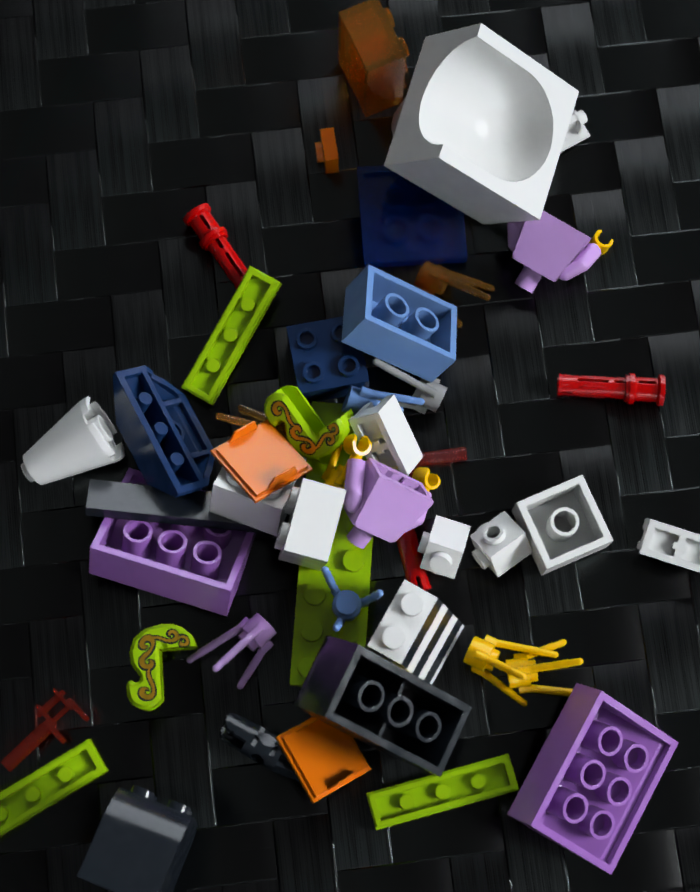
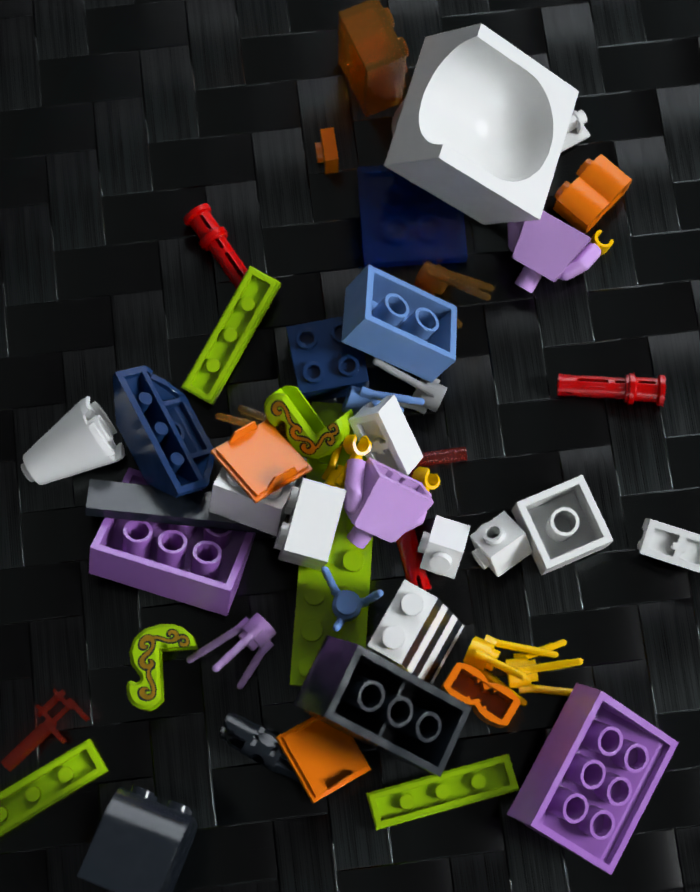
(489, 701): none -> orange brick
(591, 194): none -> orange brick

